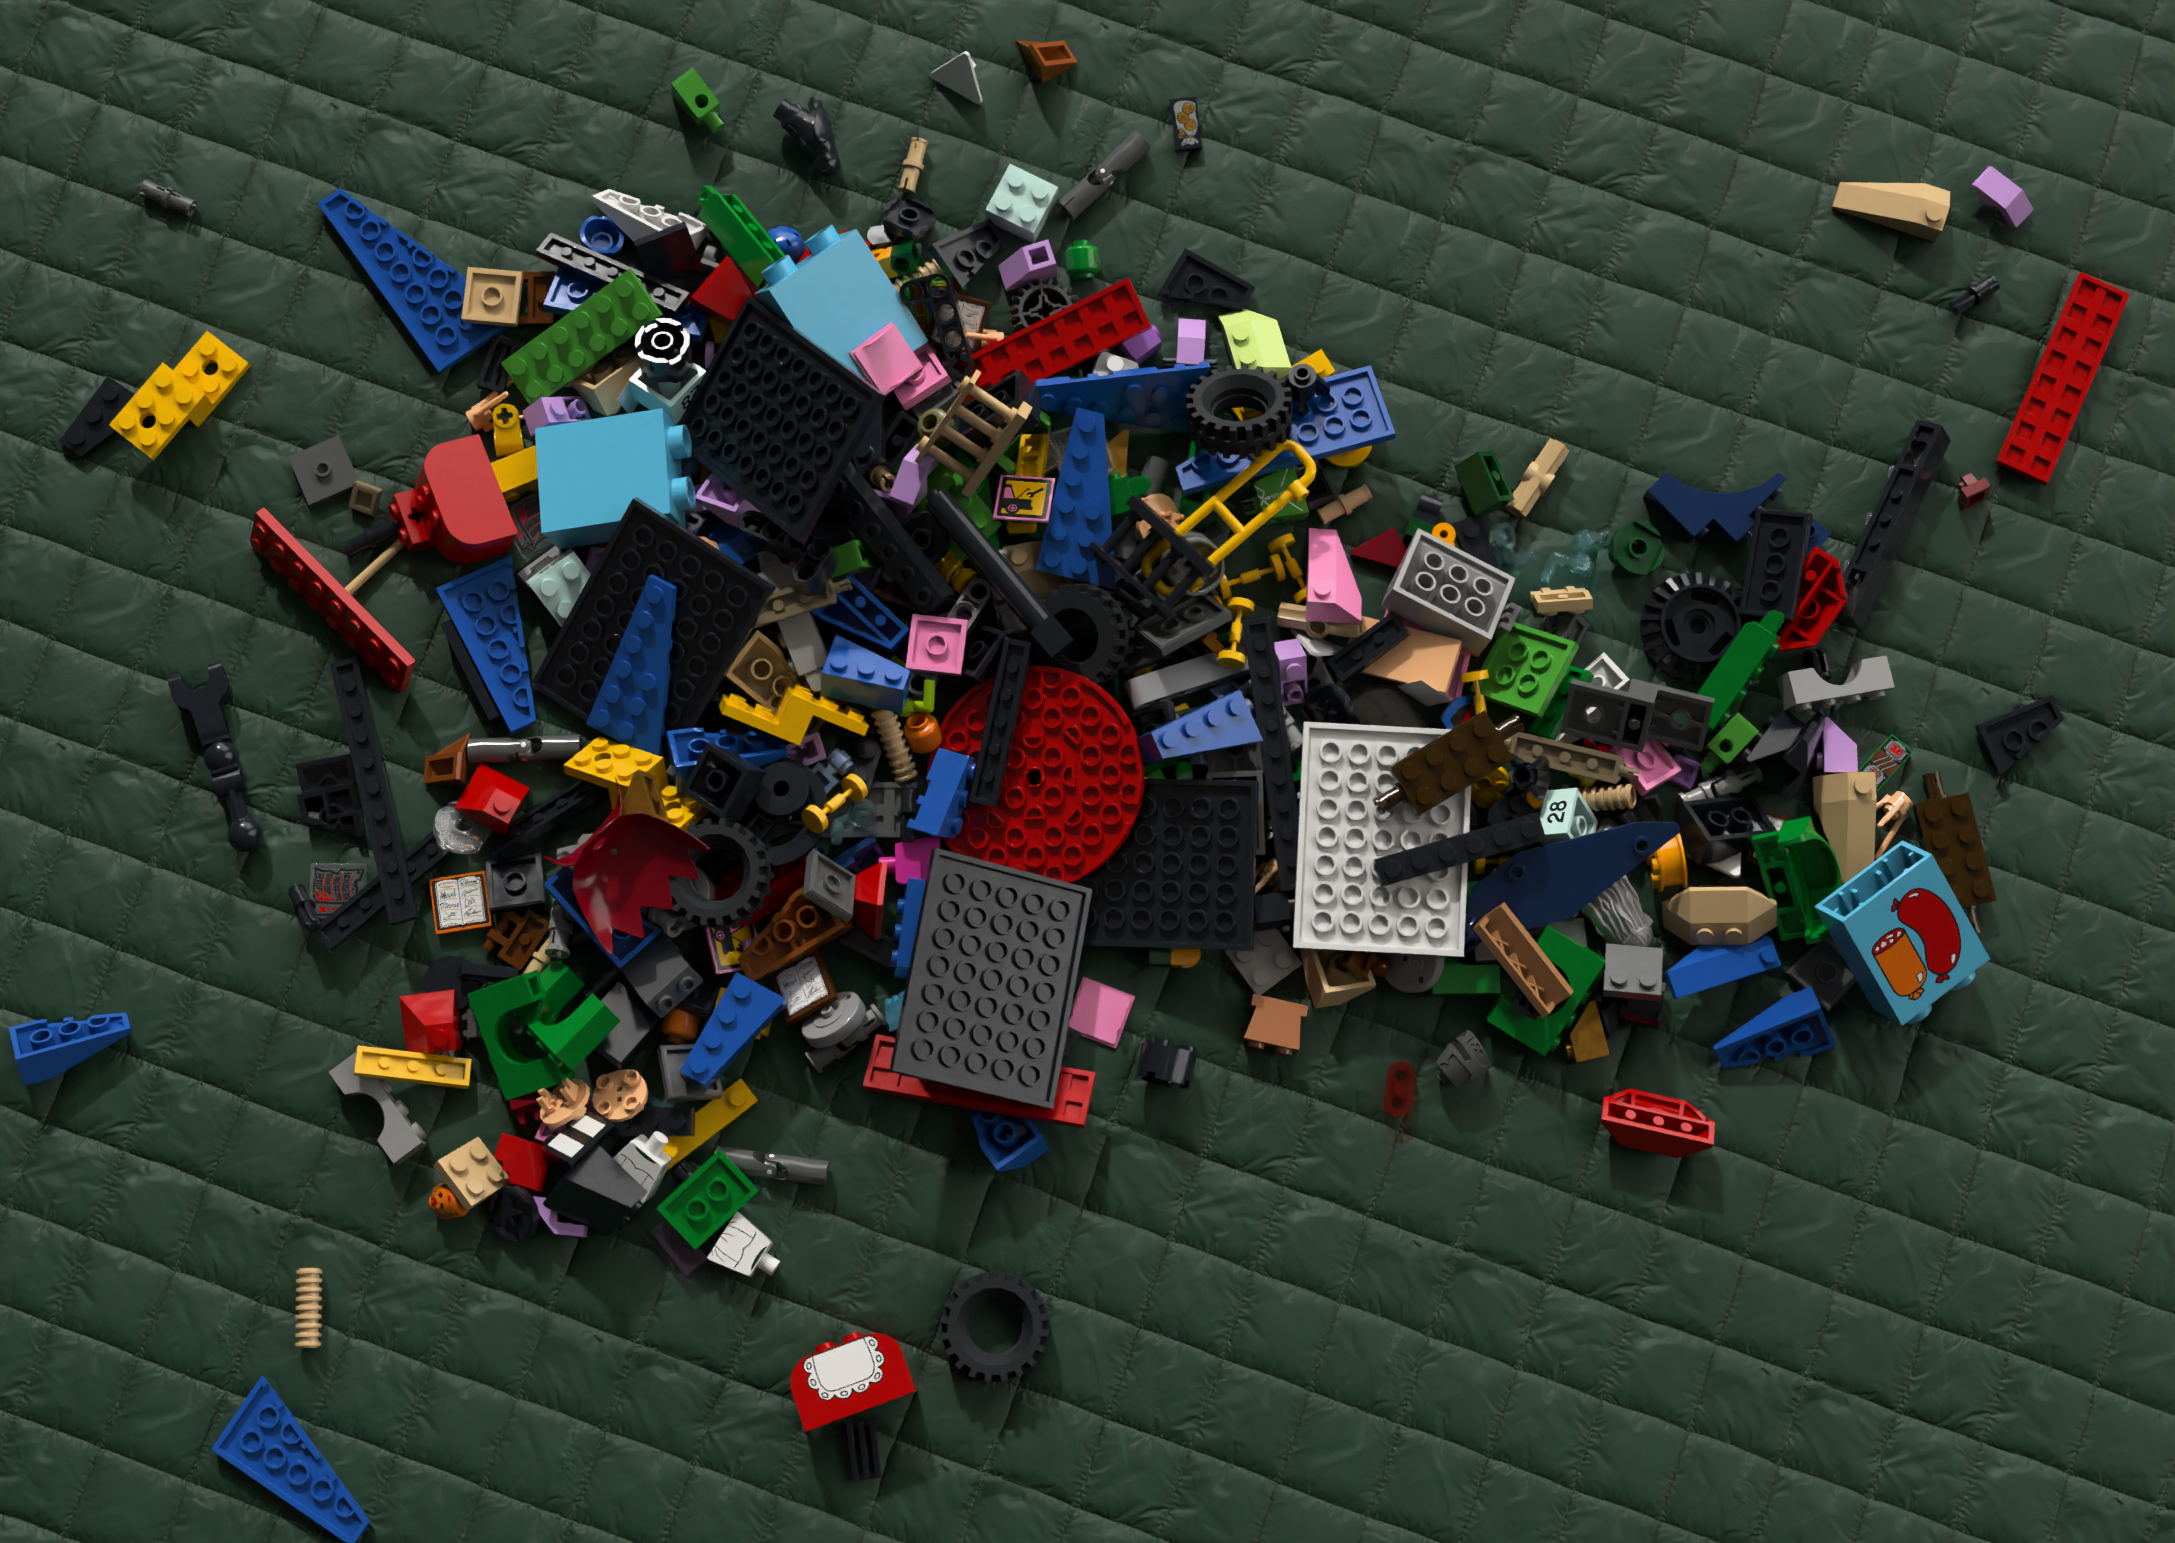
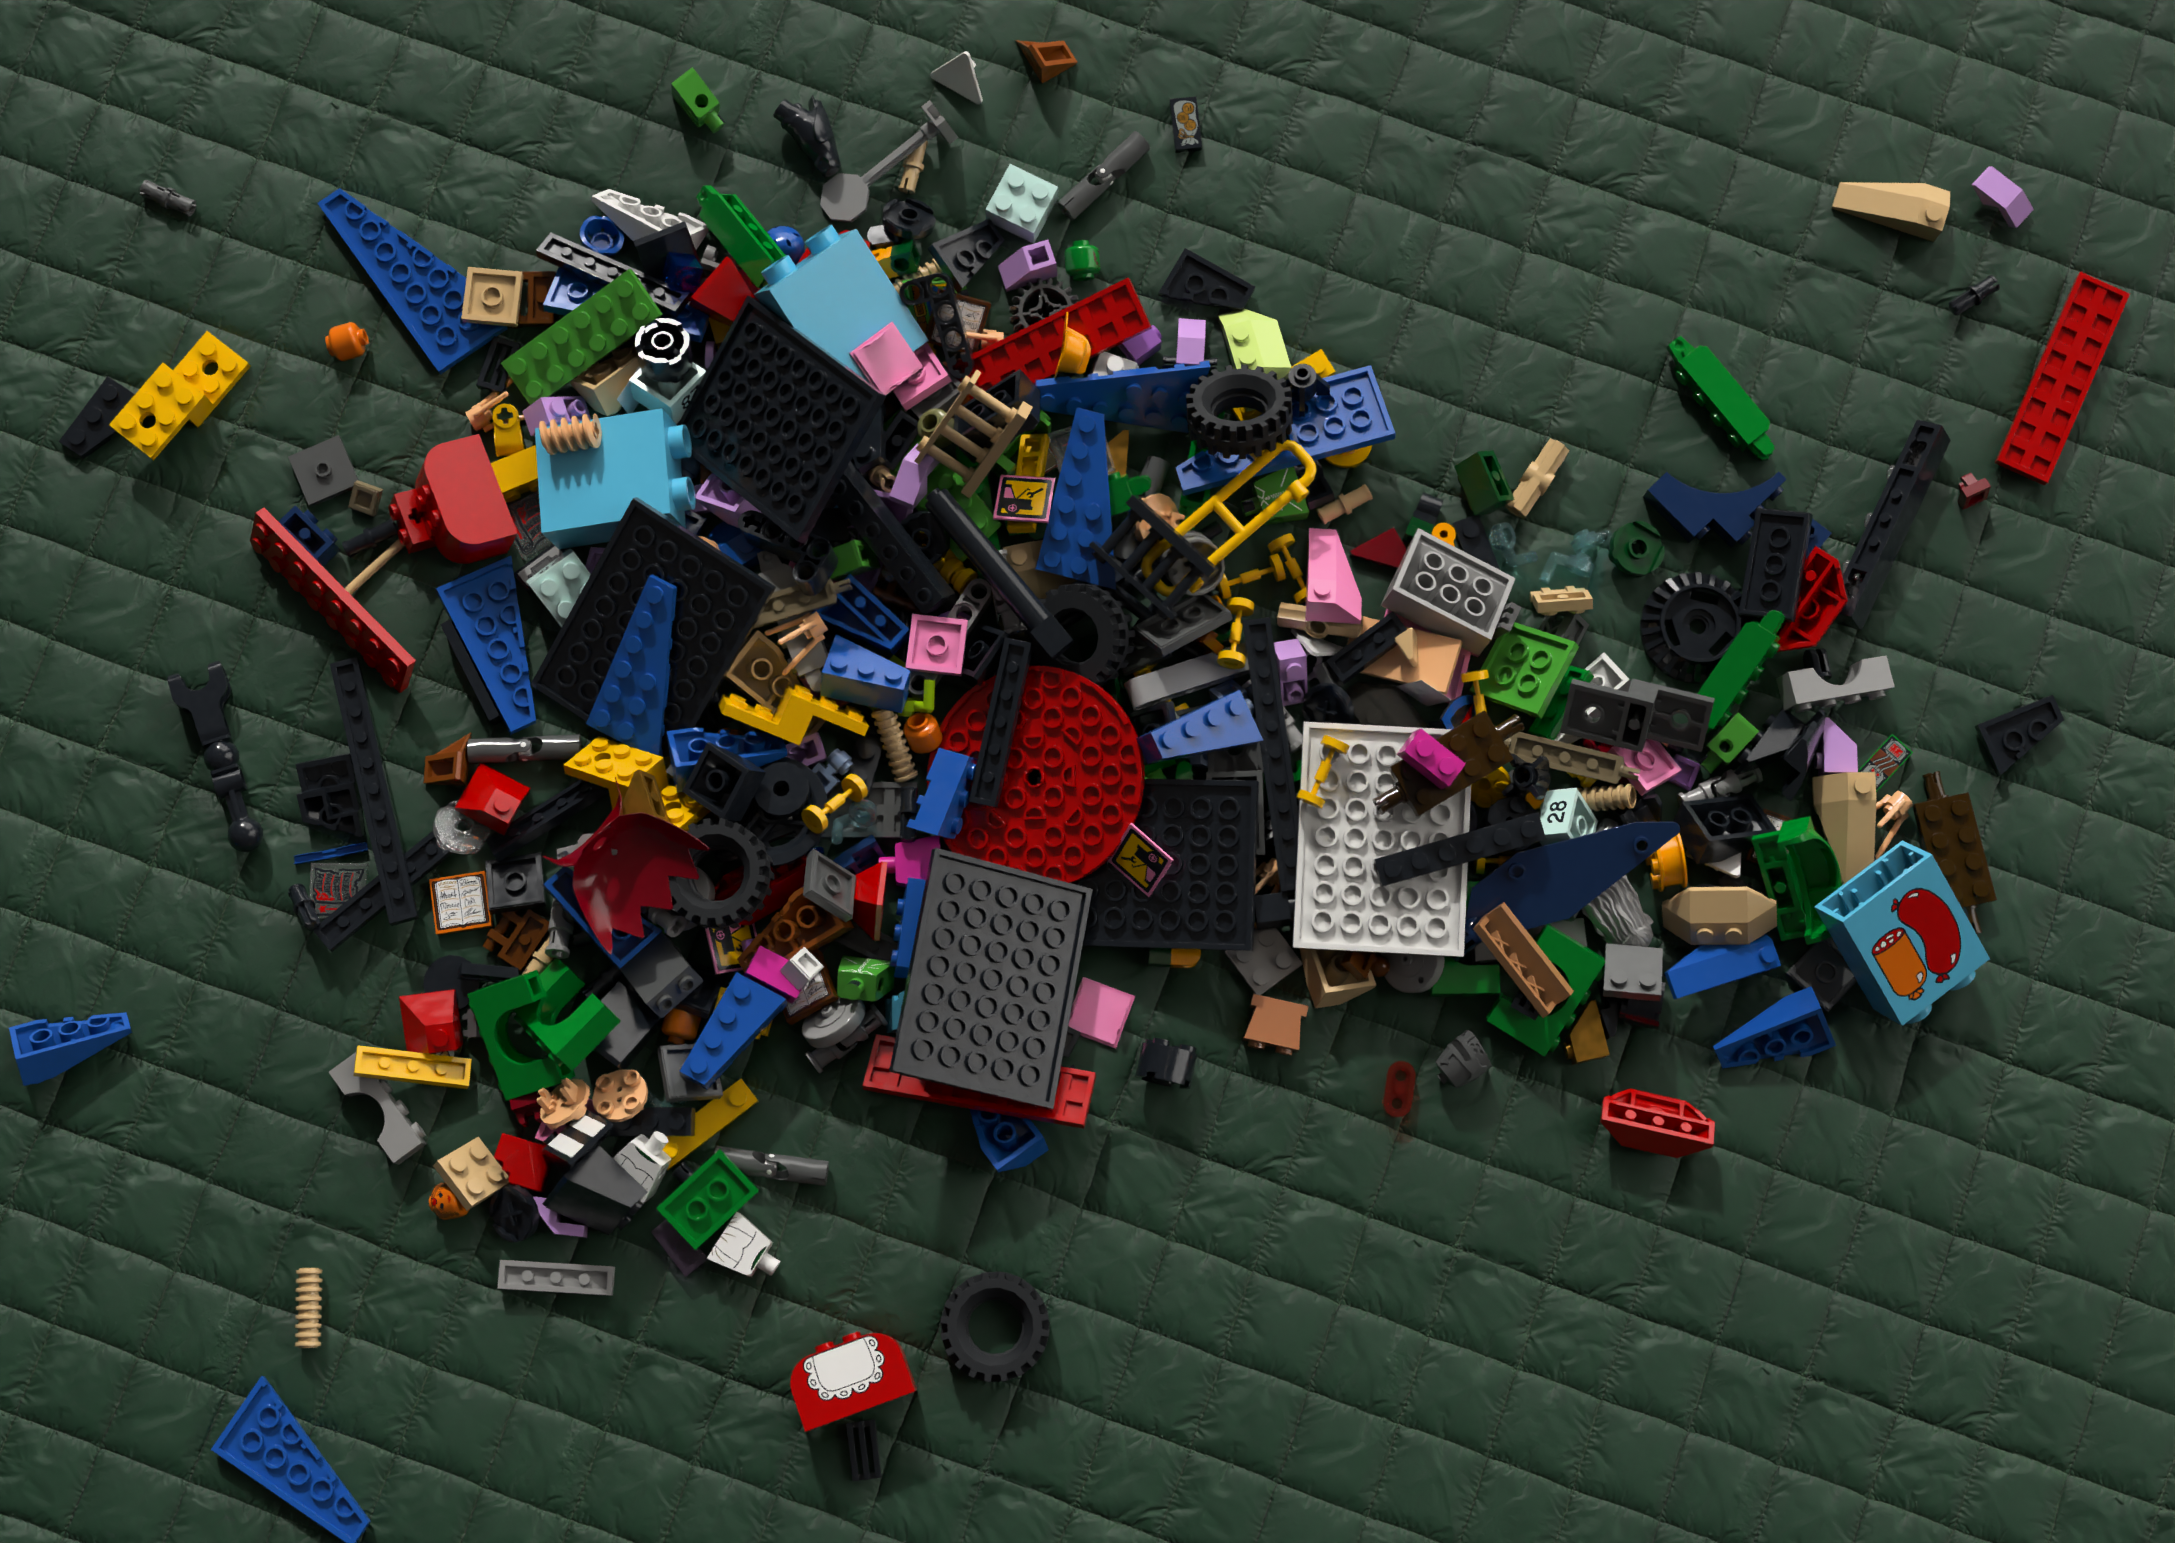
(304, 530): none -> dark blue brick
(331, 853): none -> blue piece
(346, 341): none -> orange head
(556, 1277): none -> light grey plate
(571, 436): none -> light nougat piece
(682, 272): none -> clear blue brick
(765, 970): none -> dark pink hinge
(801, 968): none -> white slope
(810, 625): none -> light nougat plant
(847, 195): none -> light grey piece
(861, 978): none -> bright green torso
(1074, 352): none -> light orange piece
(1140, 860): none -> piece
(1335, 746): none -> yellow wheel
(1408, 644): none -> tan slope
(1431, 759): none -> dark pink brick
(1722, 397): none -> green hinge

